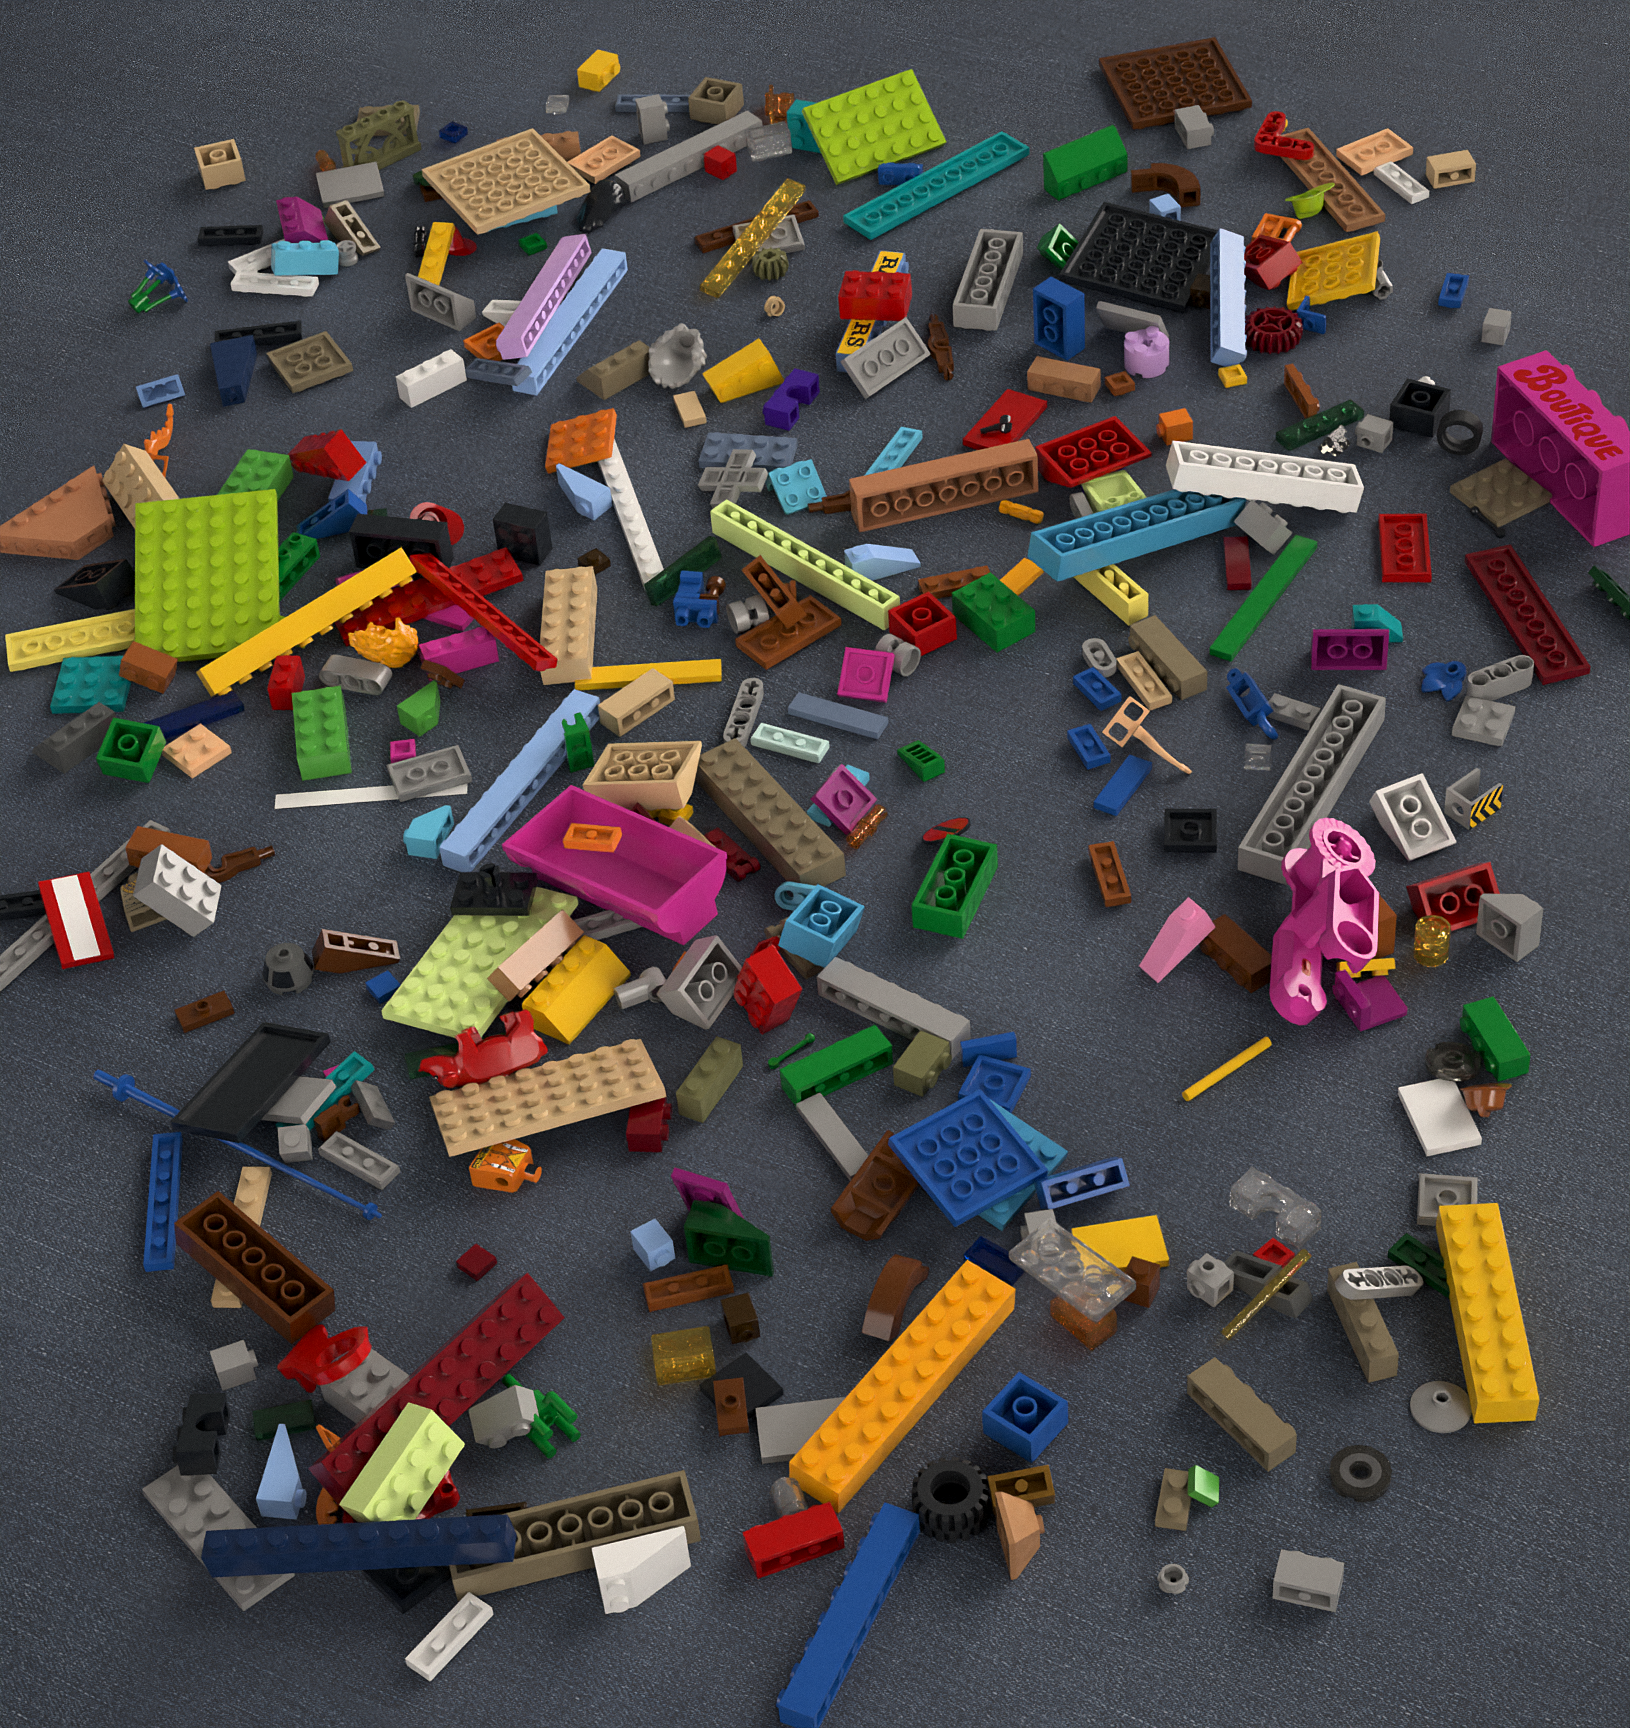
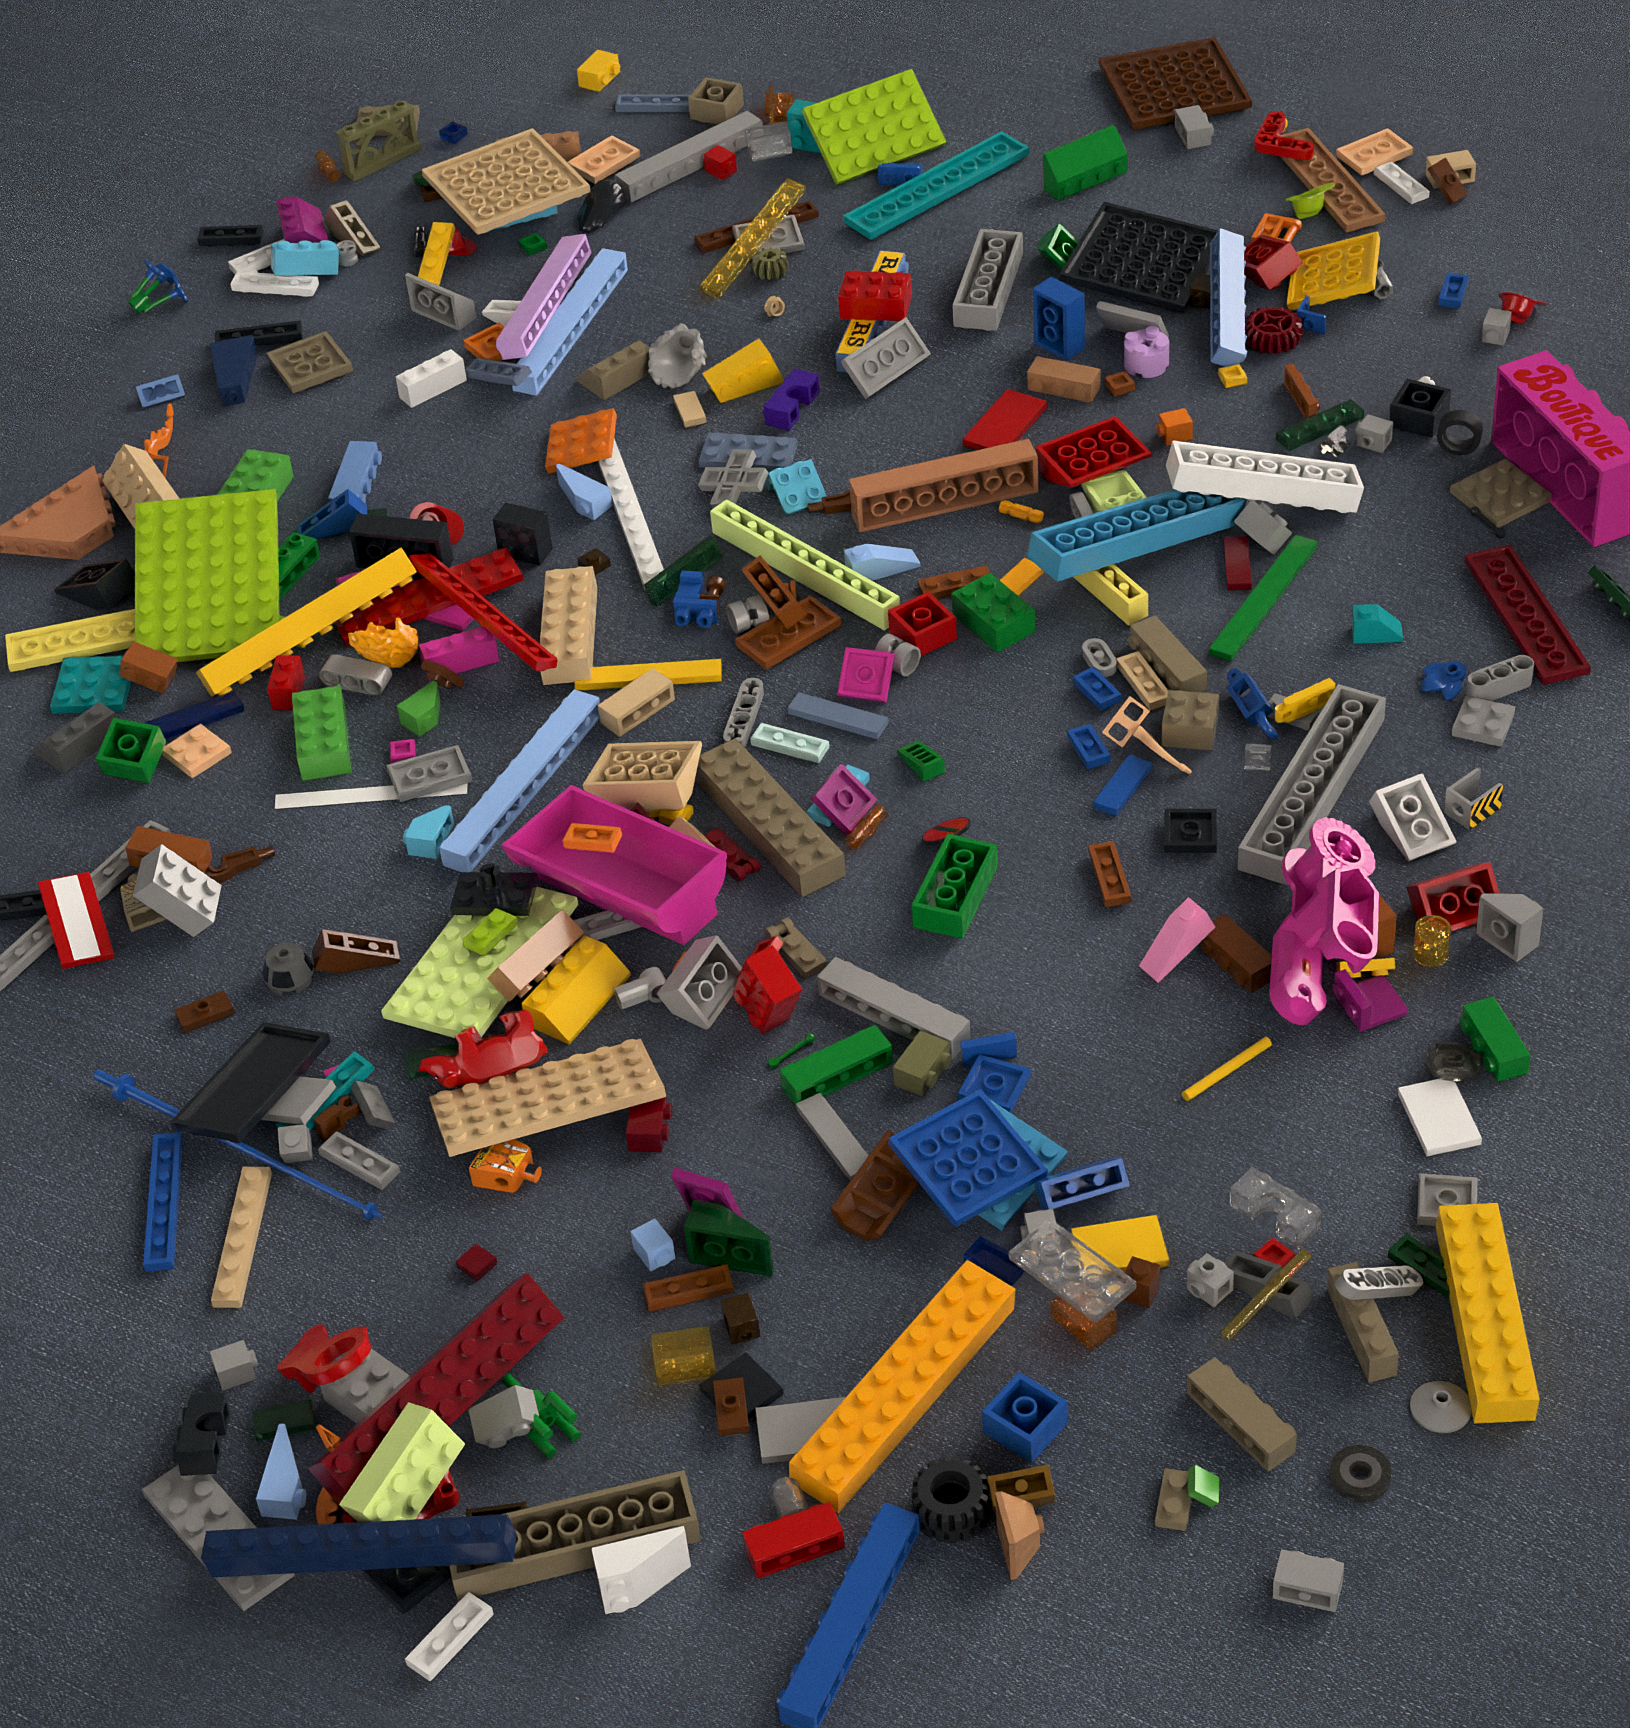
(219, 164): tan brick -> none
(255, 1267): reddish brown brick -> none
(327, 456): red wedge -> none
(350, 184): light grey tile -> none
(382, 986): blue tile -> none
(490, 932): none -> lime plate
(557, 104): clear plate -> none
(578, 744): green hinge -> none
(651, 119): light grey brick -> none
(709, 1079): olive brick -> none
(799, 891): medium azure plate -> none
(821, 926): dark azure brick -> none
(891, 1295): reddish brown arch -> none
(897, 450): medium azure plate -> none
(939, 347): reddish brown piece -> none
(1004, 425): black hand -> none
(1165, 207): light blue brick -> none
(1170, 179): reddish brown arch -> none
(1173, 1572): light grey plate -> none
(1190, 720): none -> dark tan brick
(1304, 701): none -> yellow hinge
(1349, 649): magenta slope -> none
(1404, 548): red tile -> none
(1447, 181): none -> reddish brown plate
(1485, 1097): dark orange piece -> none
(1519, 306): none -> red piece

